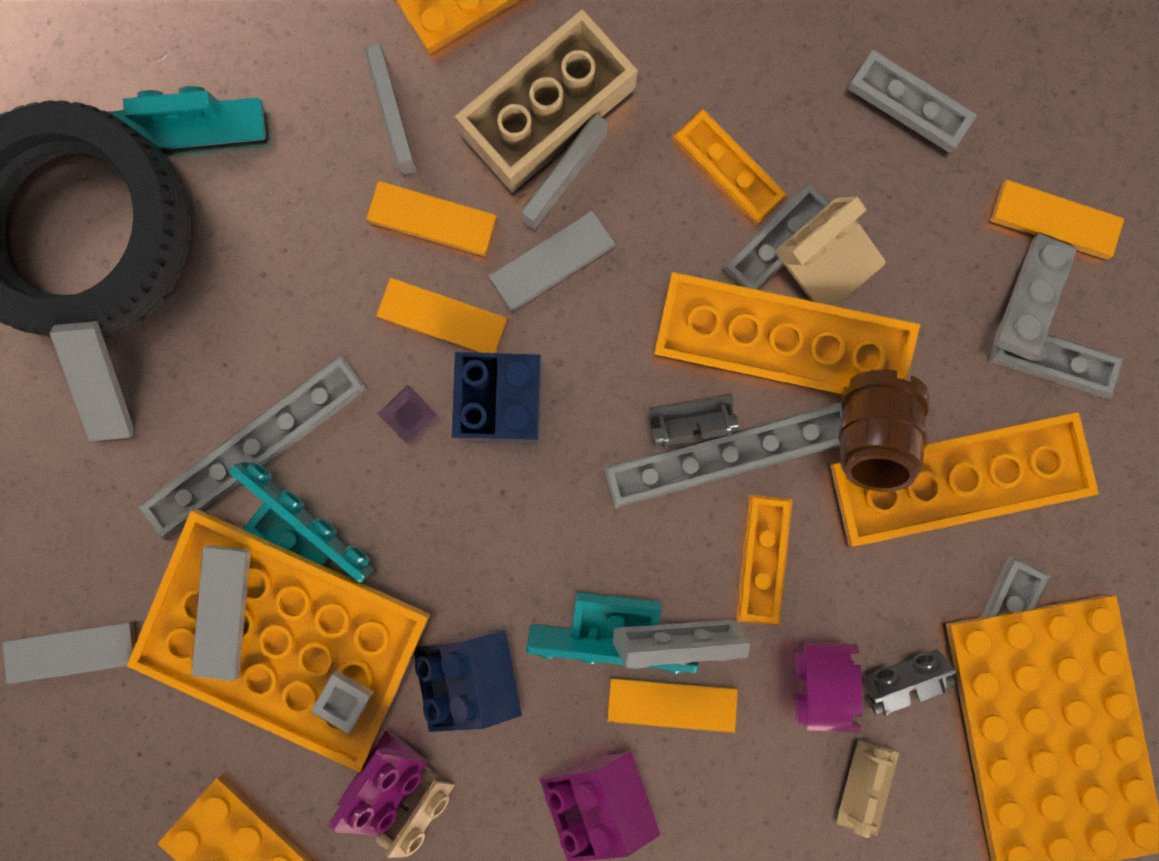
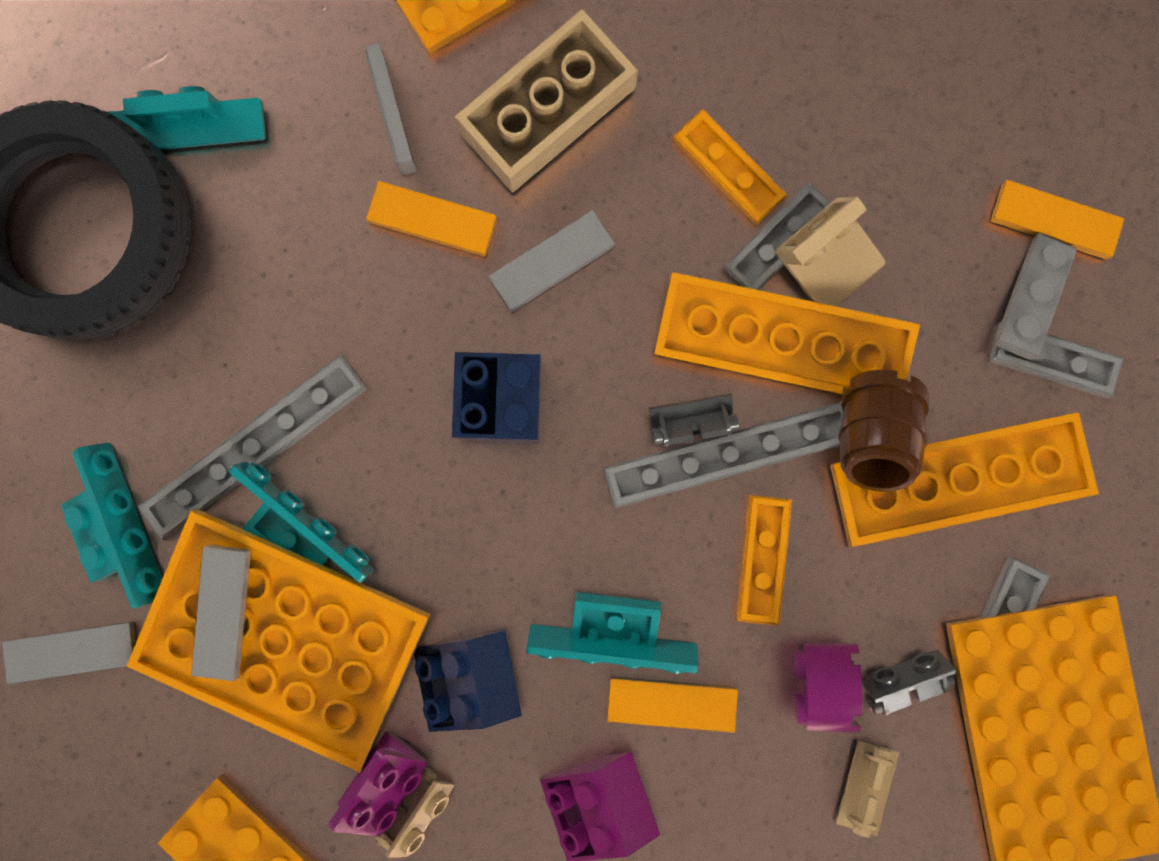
(92, 380): light grey tile -> none
(109, 527): none -> teal bracket
(342, 701): light grey plate -> none
(407, 414): clear purple plate -> none
(441, 317): light orange tile -> none
(564, 172): light grey tile -> none
(680, 643): light grey plate -> none
(912, 101): light grey plate -> none

